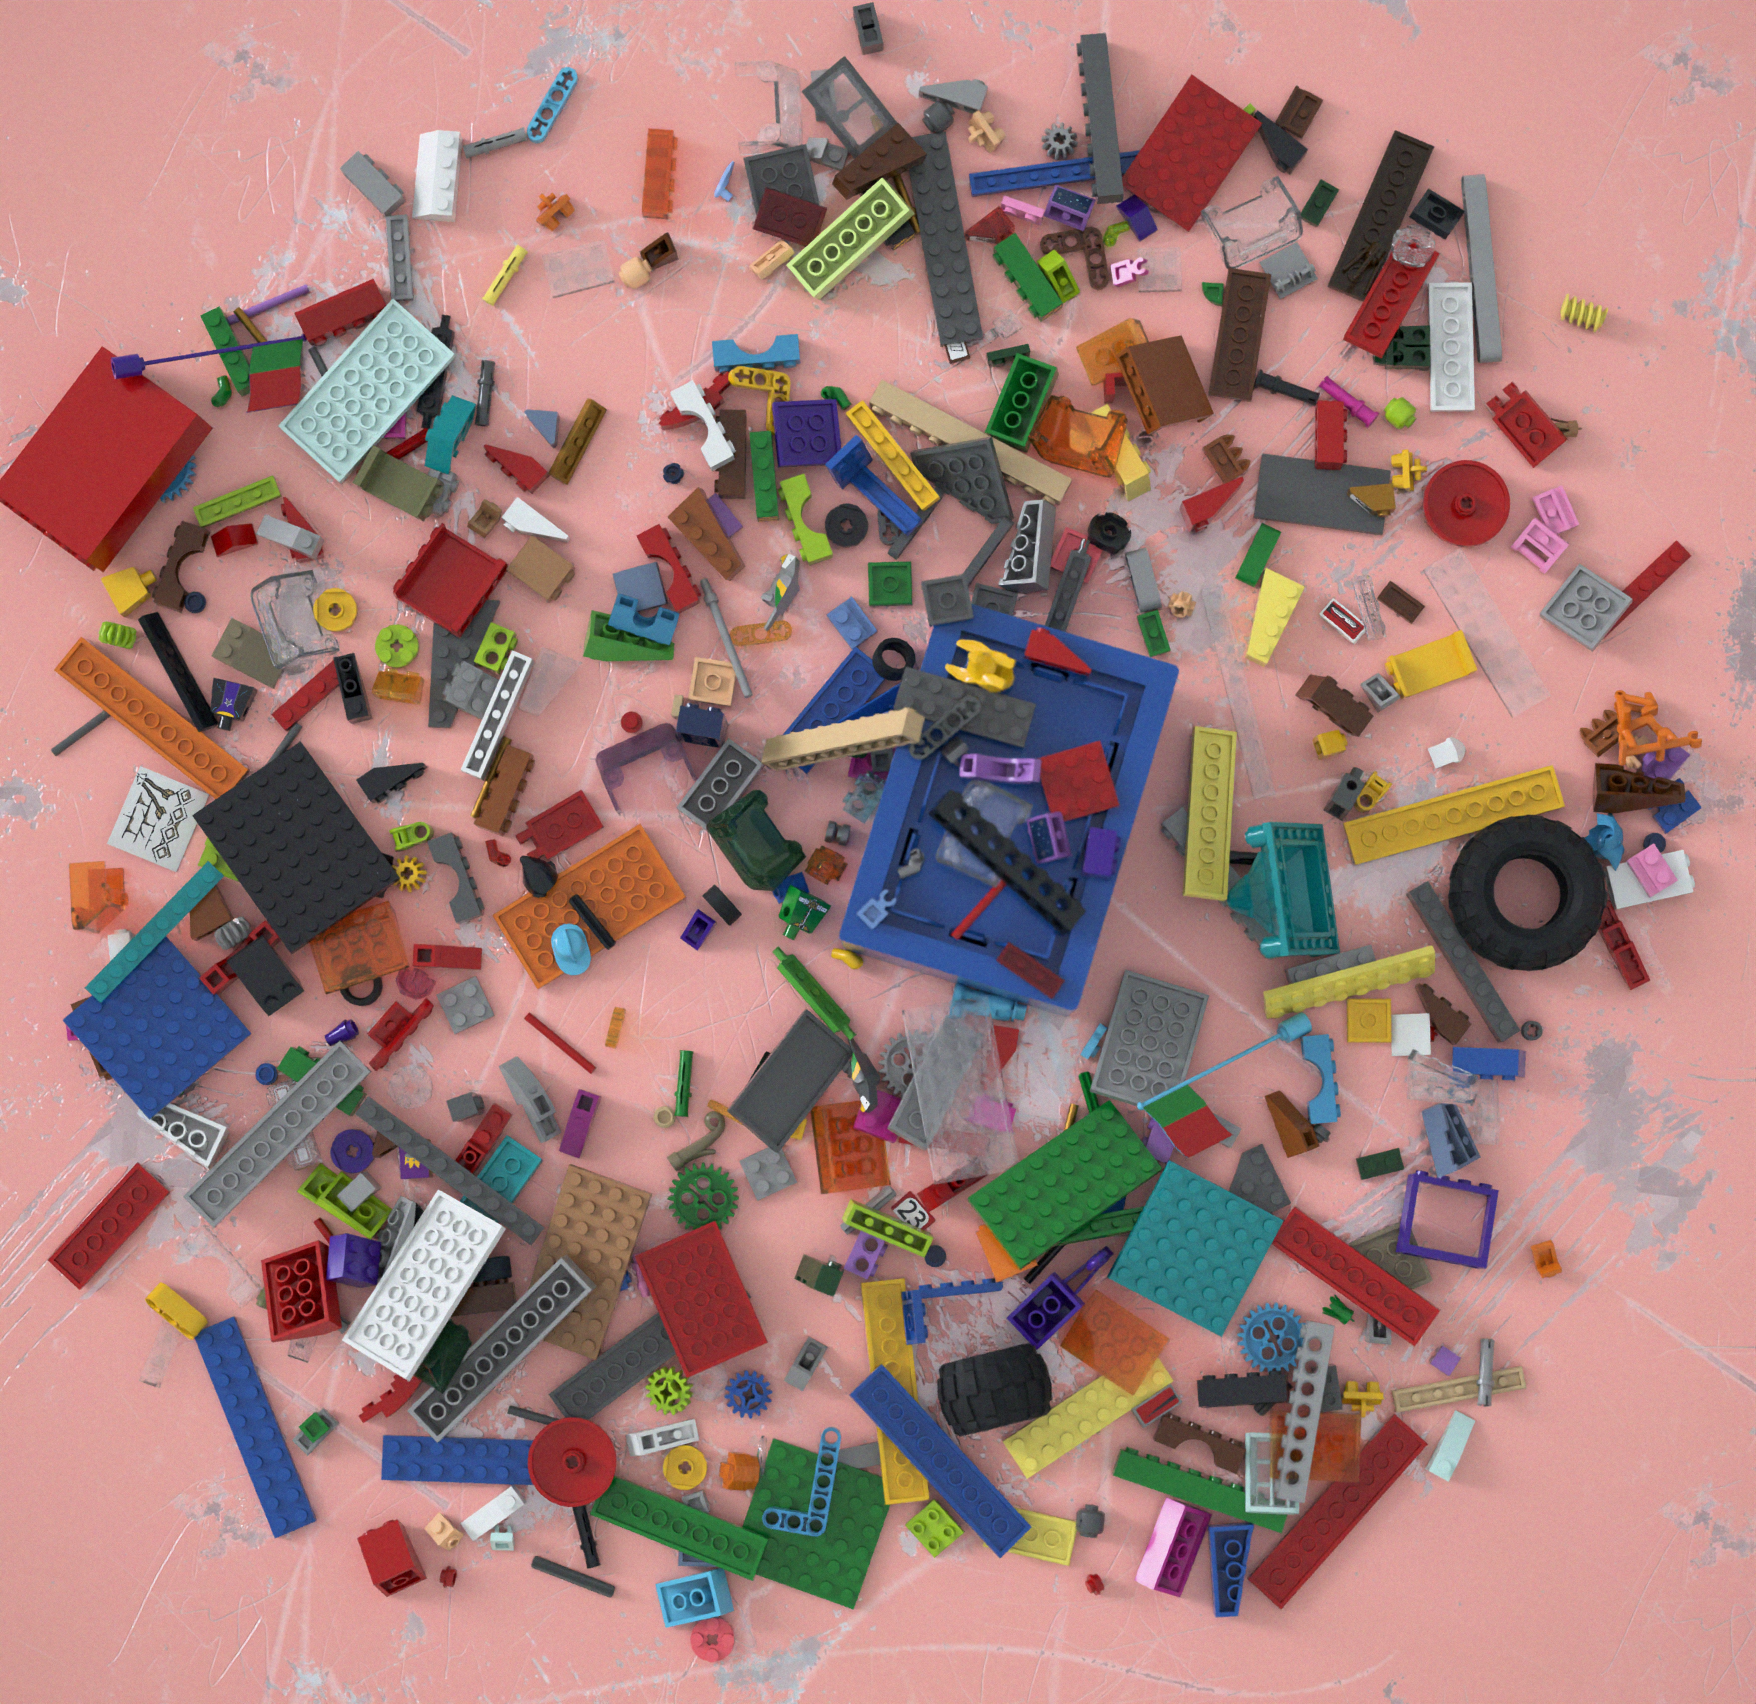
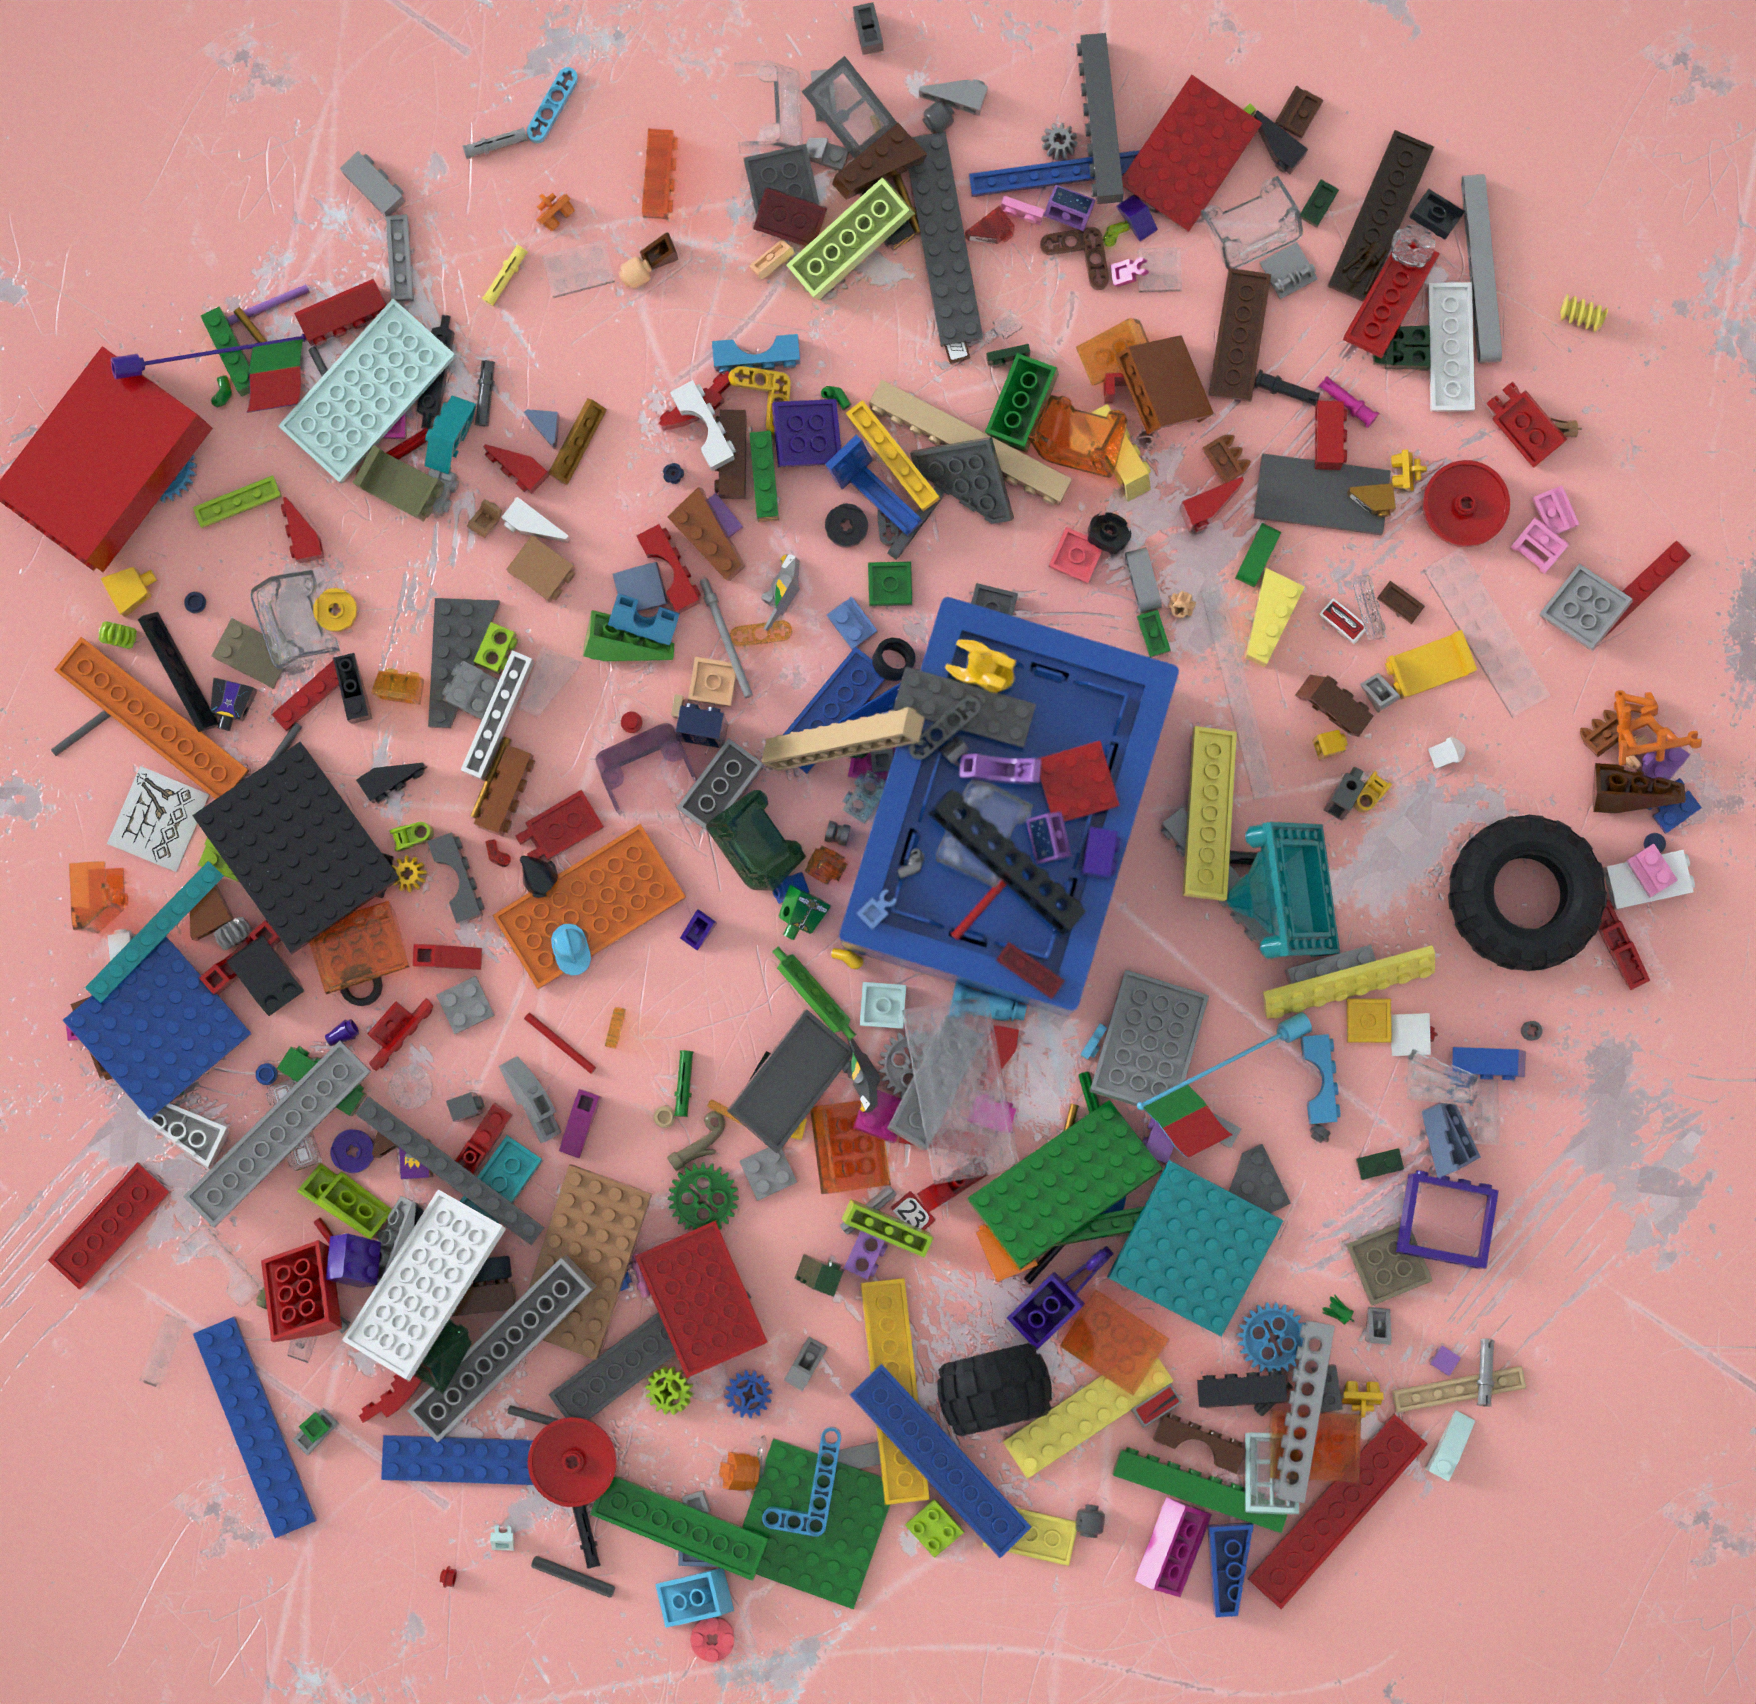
(176, 1311): yellow beam -> none
(189, 541): reddish brown arch -> none
(233, 539): red slope -> none
(291, 536): light grey slope -> none
(359, 1191): light grey slope -> none
(391, 1558): red slope -> none
(405, 636): lime plate -> none
(414, 983): clear pink hair -> none
(437, 176): white slope -> none
(443, 1532): light nougat bracket -> none
(449, 581): red panel -> none
(493, 1512): white slope -> none
(592, 922): black axle -> none
(662, 1437): white slope -> none
(676, 1476): yellow plate -> none
(720, 189): light blue bar -> none
(722, 905): black tyre -> none
(814, 545): lime arch -> none
(882, 1005): none -> light aqua plate
(914, 1309): blue bracket -> none
(935, 1256): dark blue plate -> none
(947, 600): dark grey plate -> none
(983, 133): light nougat hips -> none
(988, 549): dark grey beam -> none
(1027, 277): green brick -> none
(1031, 549): light grey wedge -> none
(1050, 651): red slope -> none
(1058, 275): lime slope -> none
(1069, 588): dark grey plate -> none
(1094, 1584): red plate -> none
(1213, 292): green tile -> none
(1293, 1128): dark orange slope -> none
(1355, 1276): red plate -> none
(1400, 413): lime head -> none
(1445, 1020): reddish brown slope -> none
(1452, 814): yellow plate -> none
(1463, 962): dark grey brick -> none
(1545, 1259): orange bracket -> none
(1607, 839): dark azure hair -> none

